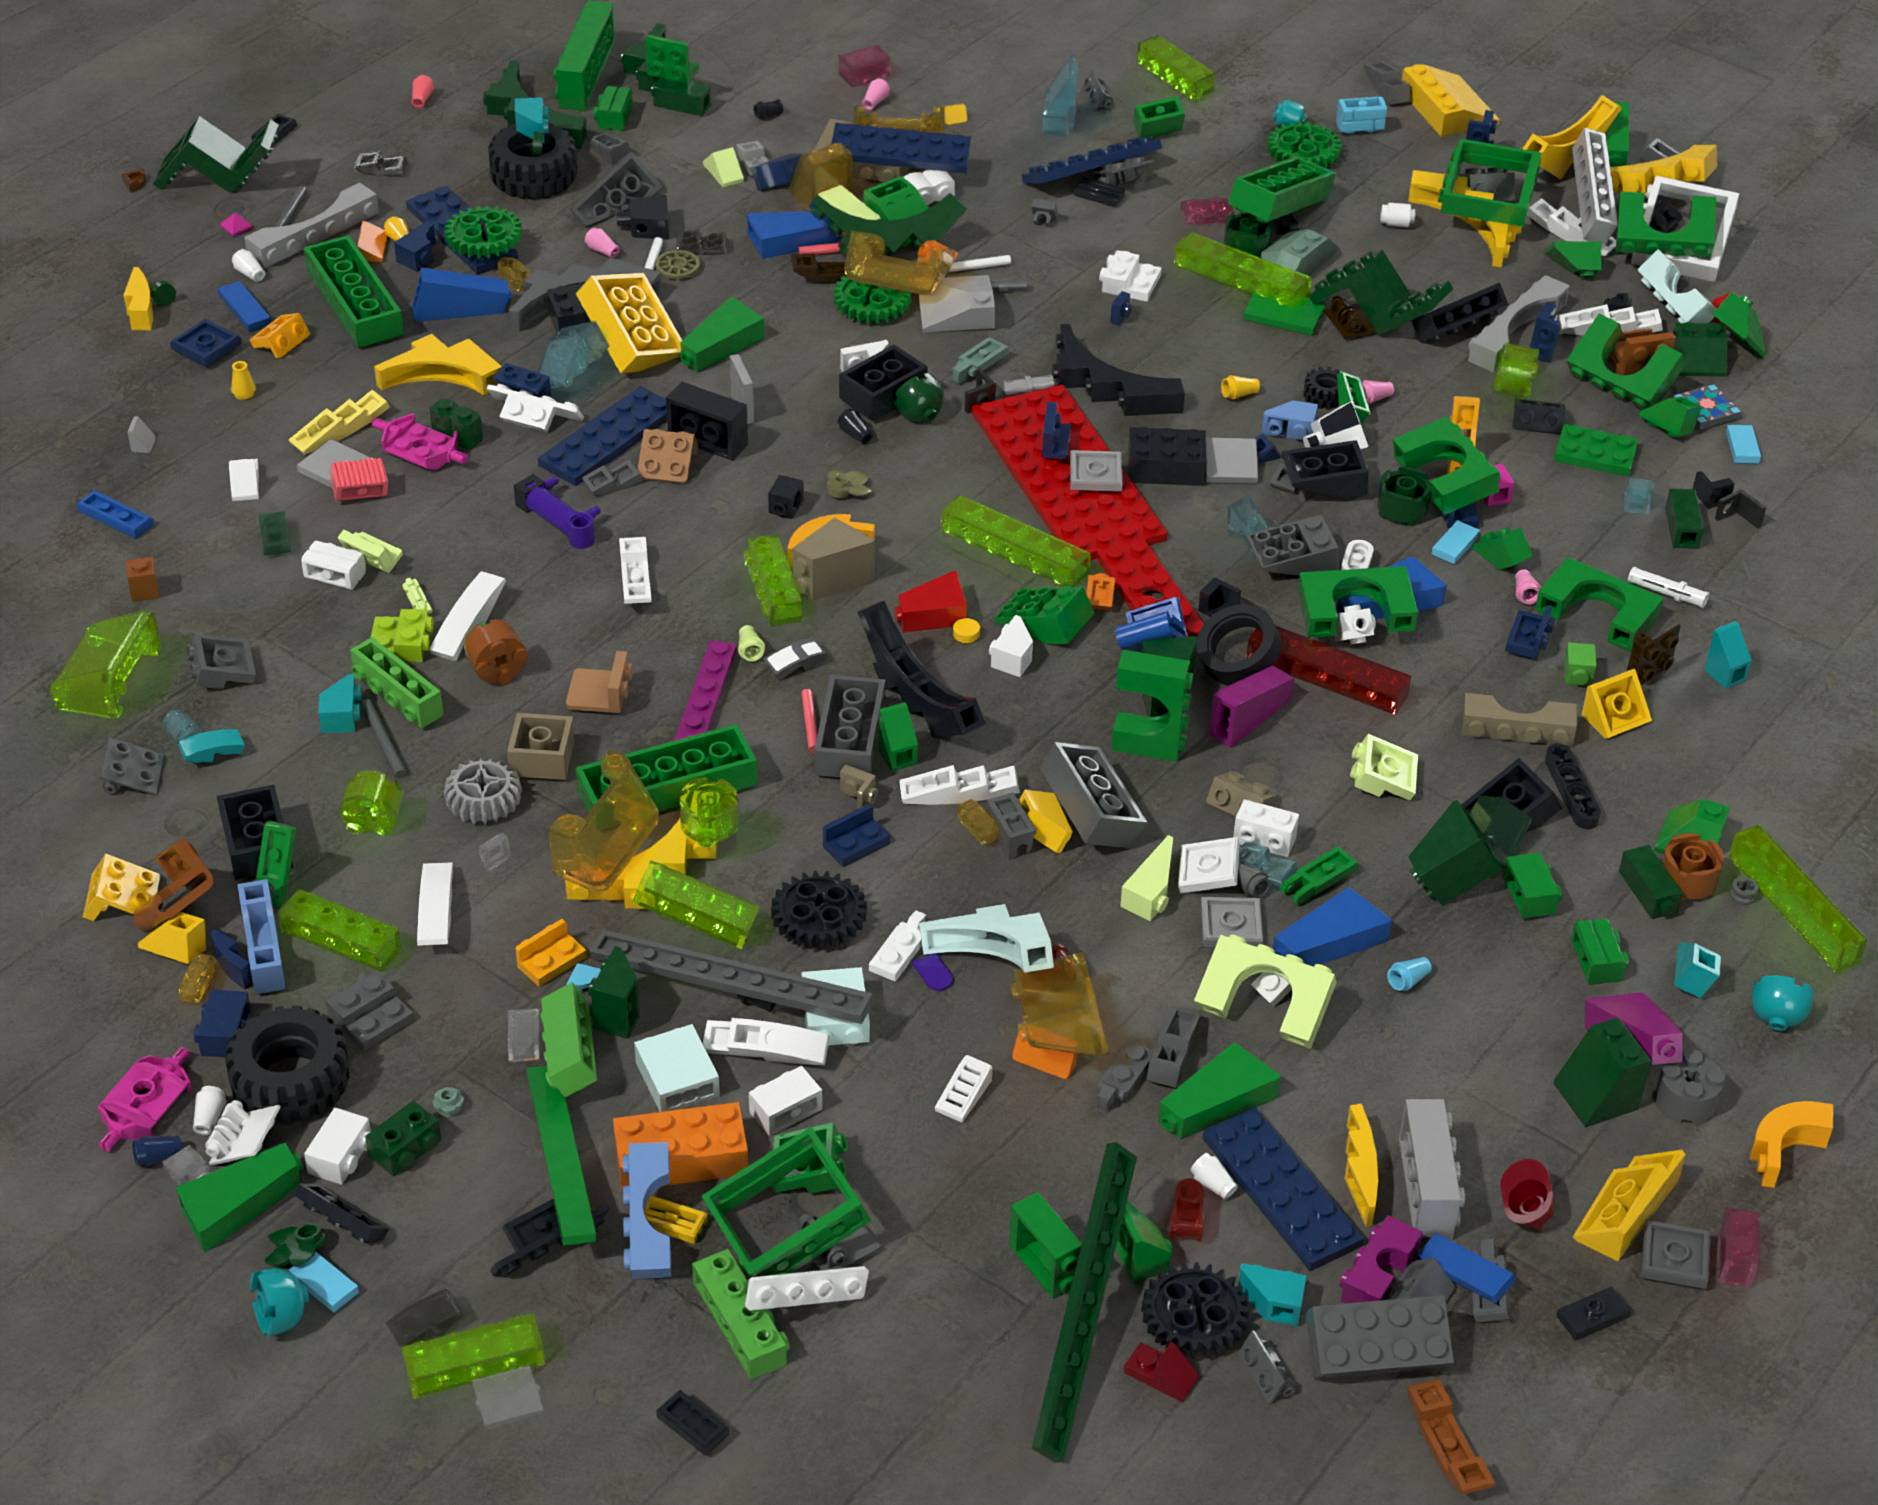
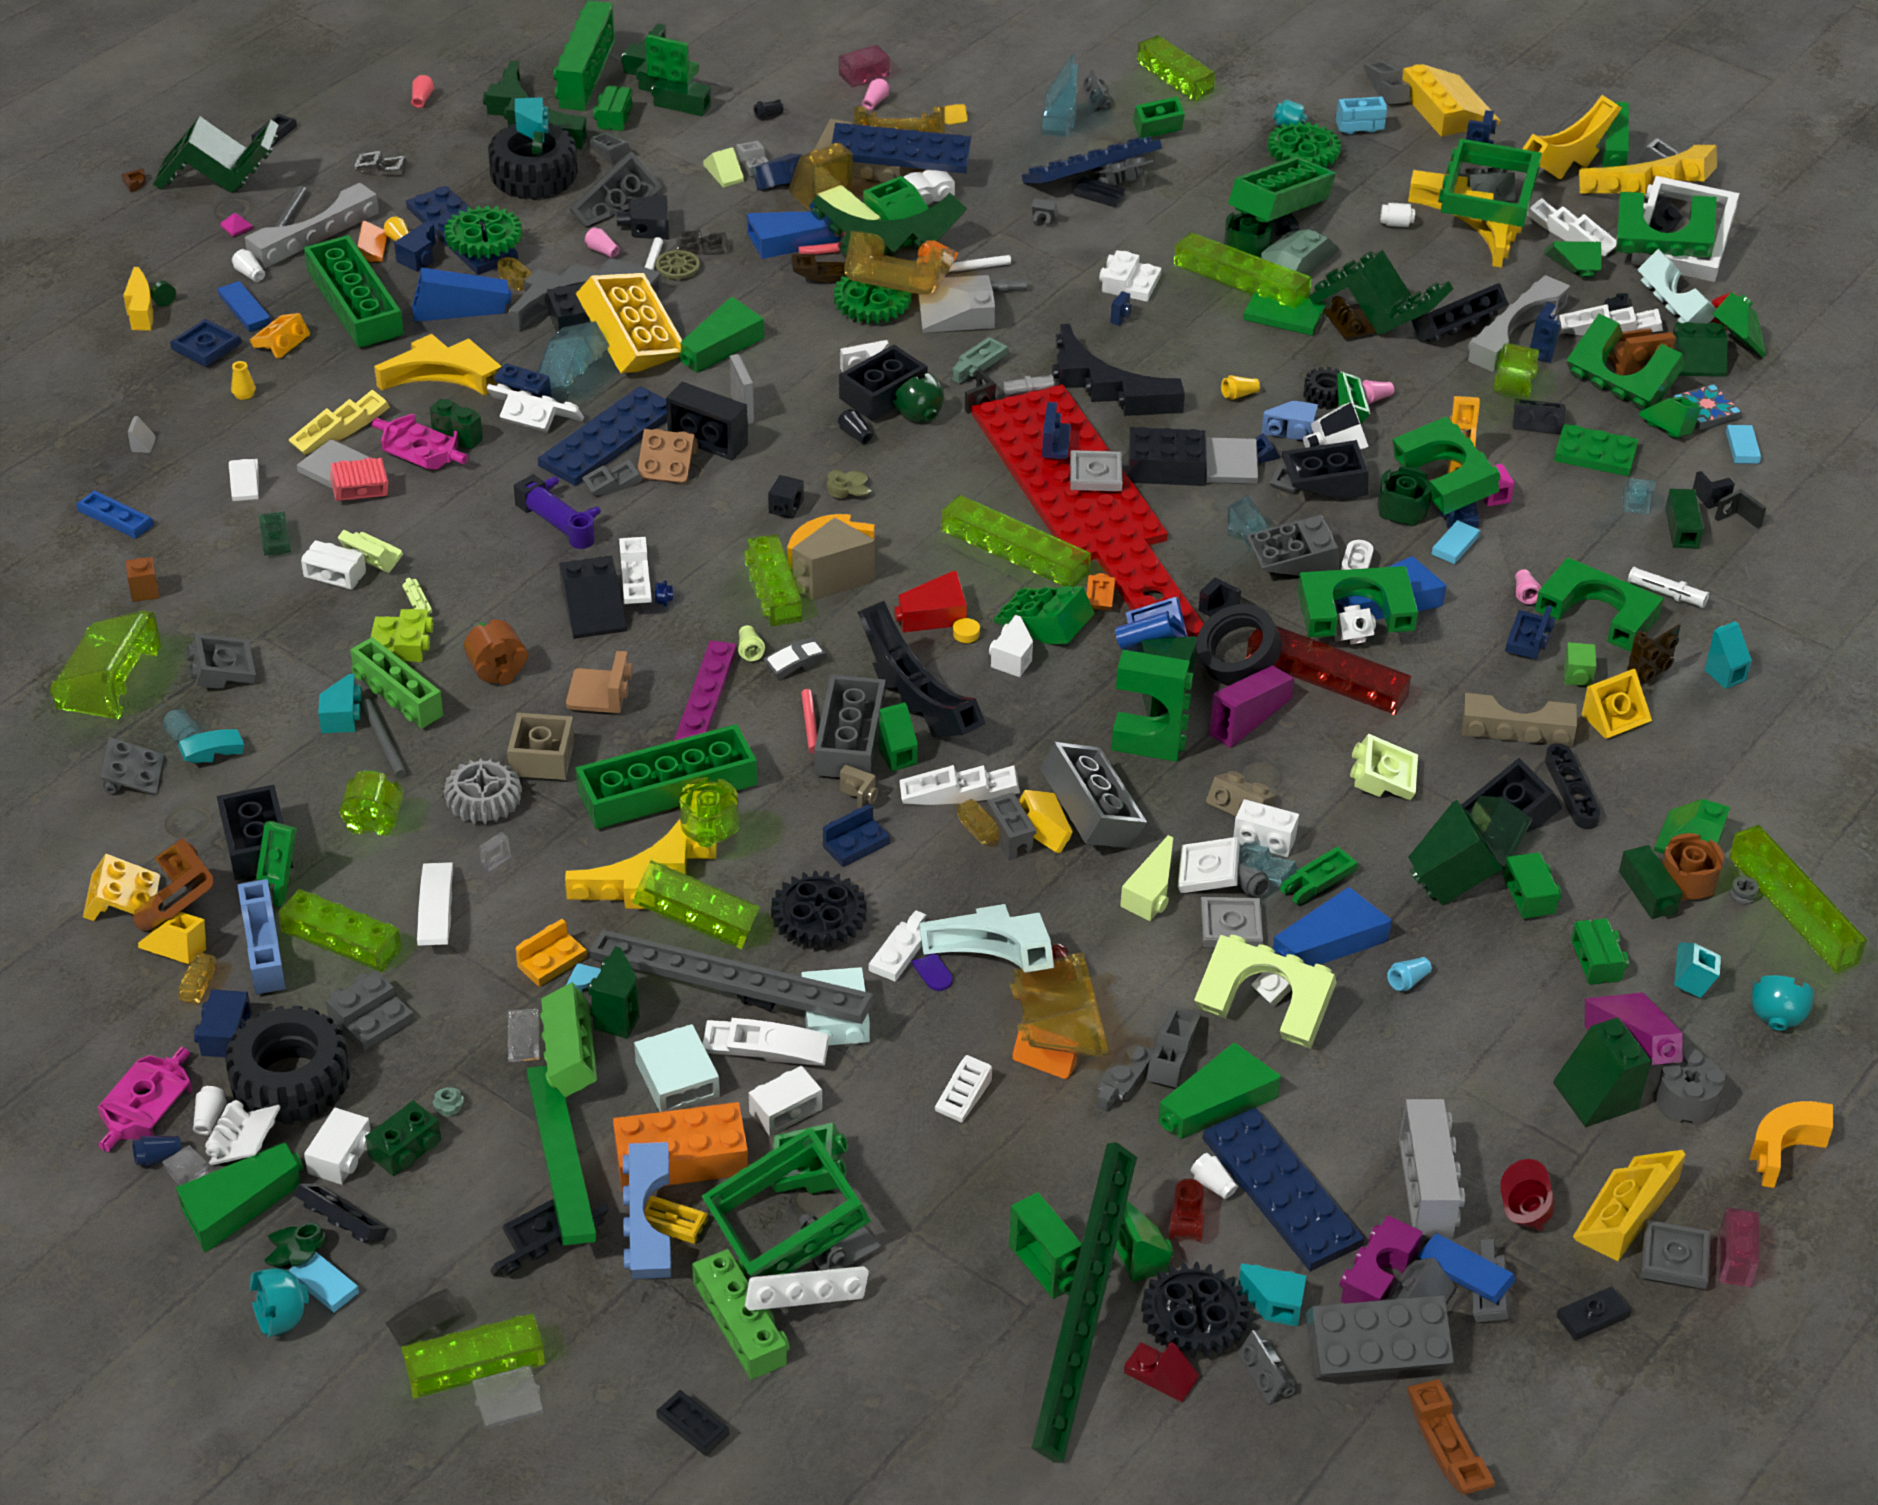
(230, 961): dark blue slope -> none
(470, 609): white slope -> none
(592, 597): none -> black slope
(601, 845): clear yellow windscreen -> none
(663, 593): none -> clear blue plate
(1205, 210): clear pink bracket -> none
(1361, 1165): yellow slope -> none
(1503, 547): green slope -> none
(1594, 186): light grey brick -> none

